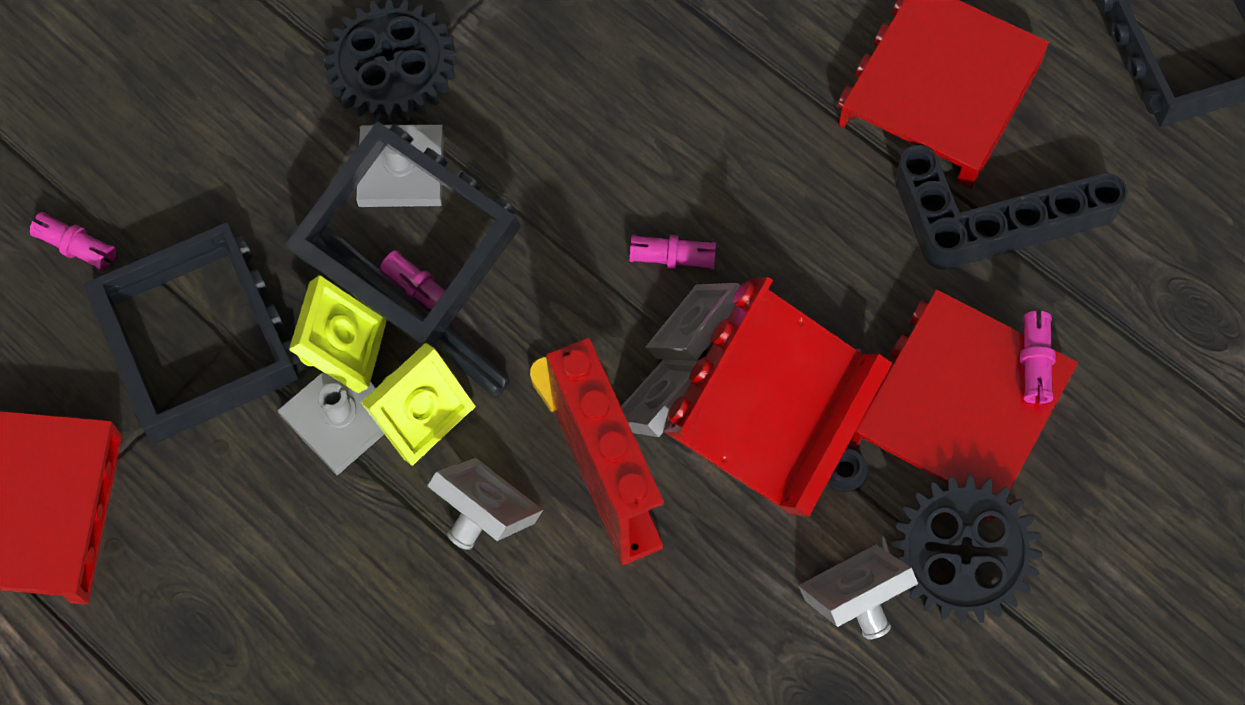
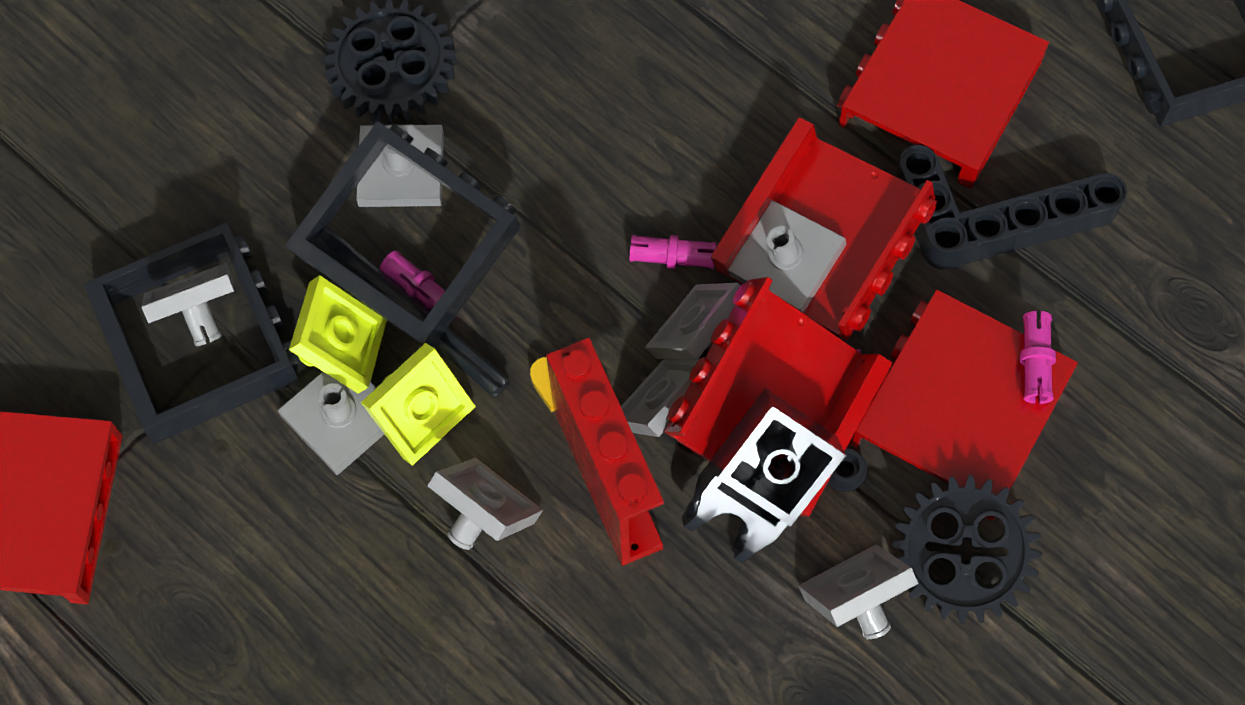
(72, 241): dark pink pin -> none
(191, 298): none -> tile
(764, 490): none -> black brick
(789, 252): none -> light grey tile
(849, 198): none -> red panel

